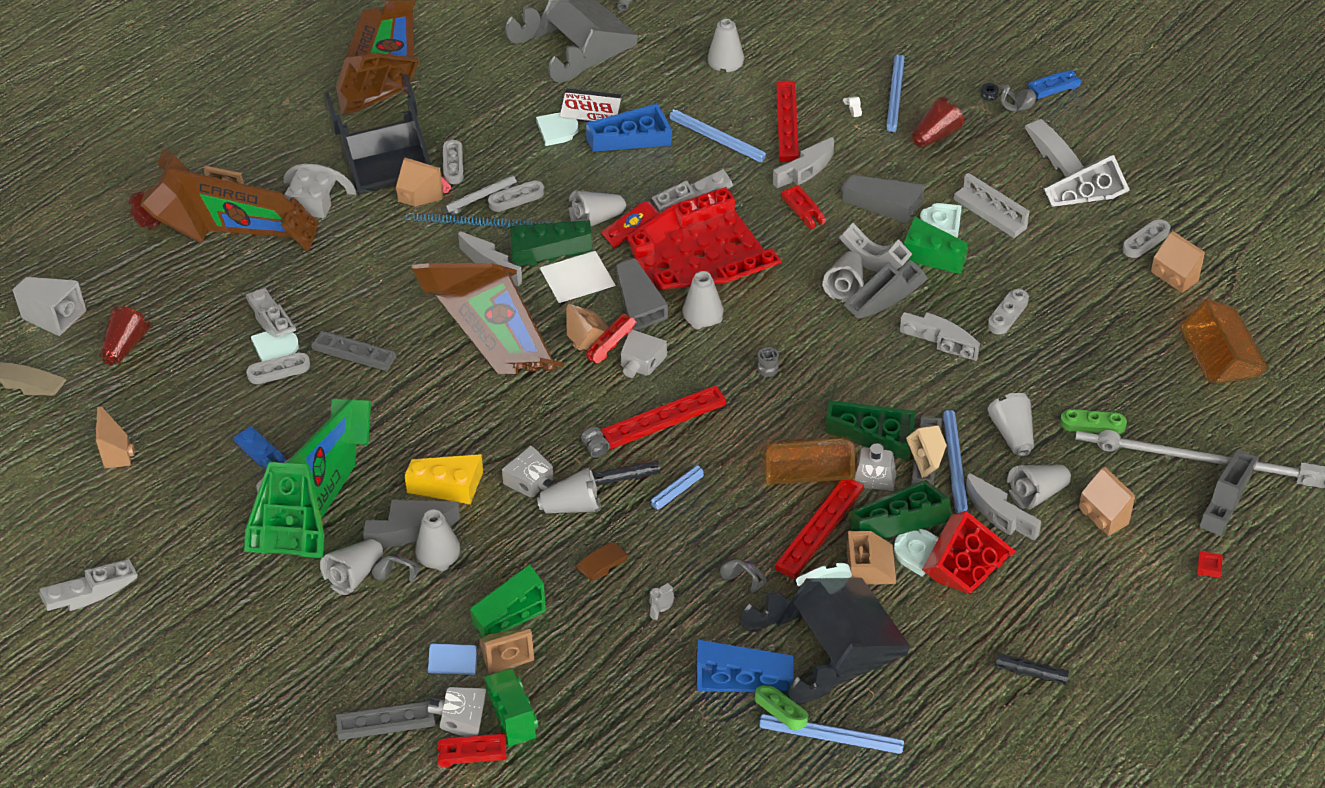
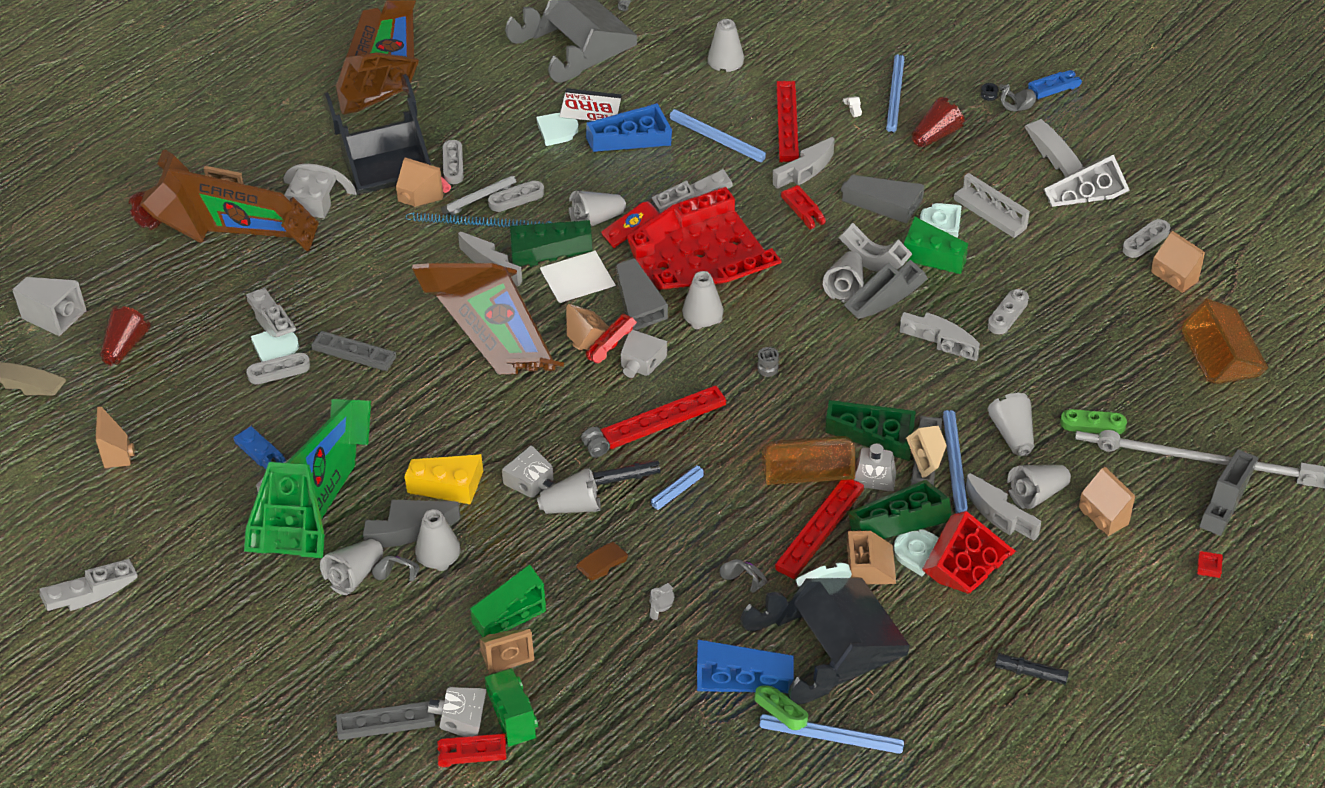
(452, 659): medium blue slope -> none

